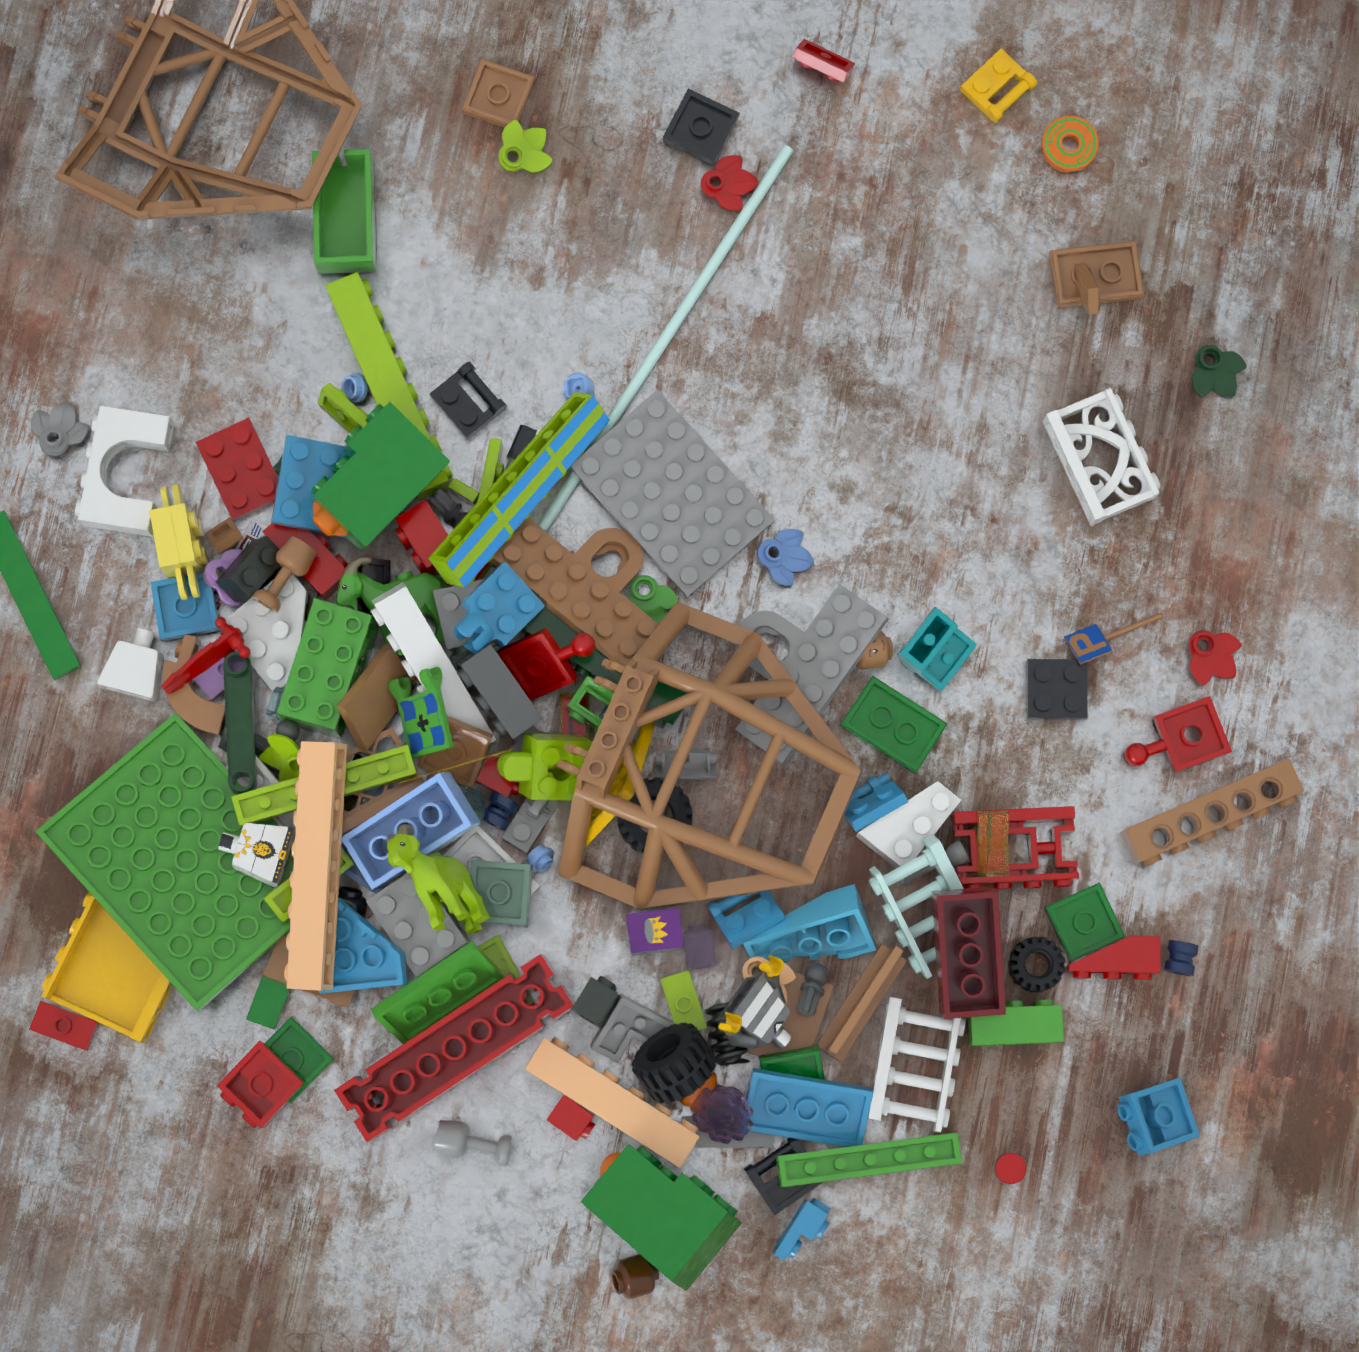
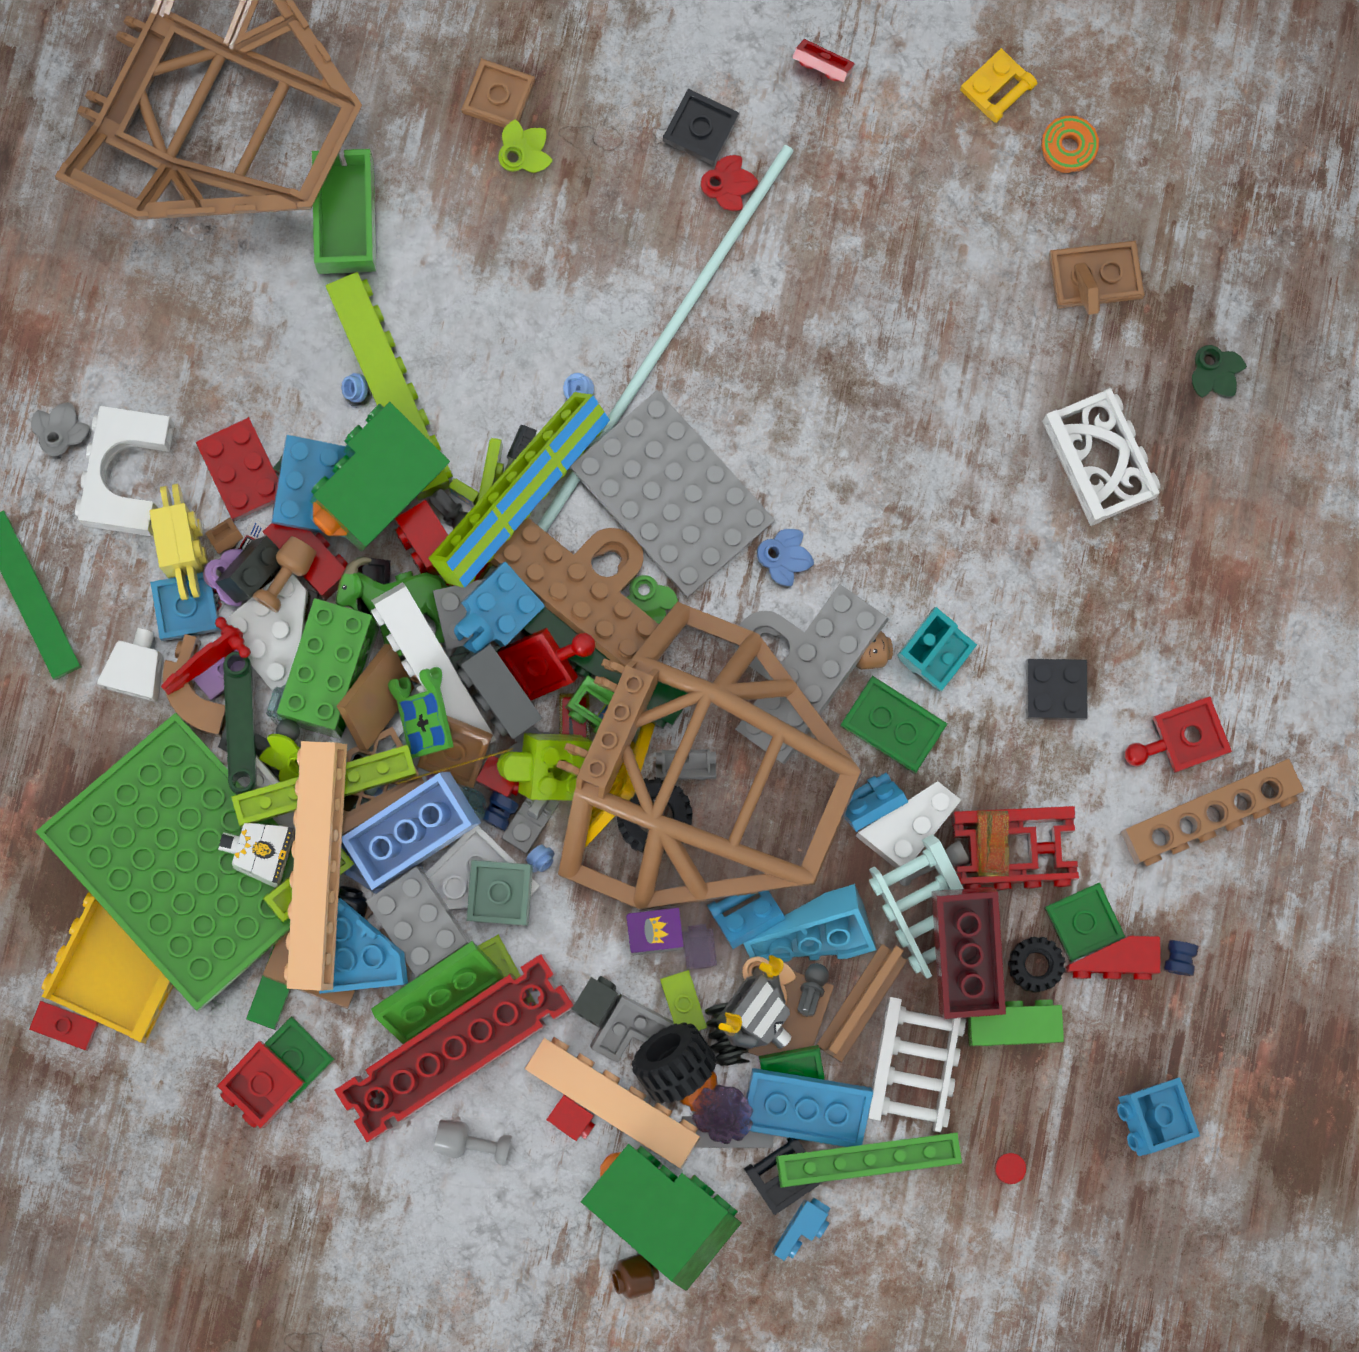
(337, 405): lime plate -> none
(437, 881): lime animal -> none
(460, 407): black plate -> none
(1091, 644): piece -> none
(1216, 659): red plate -> none

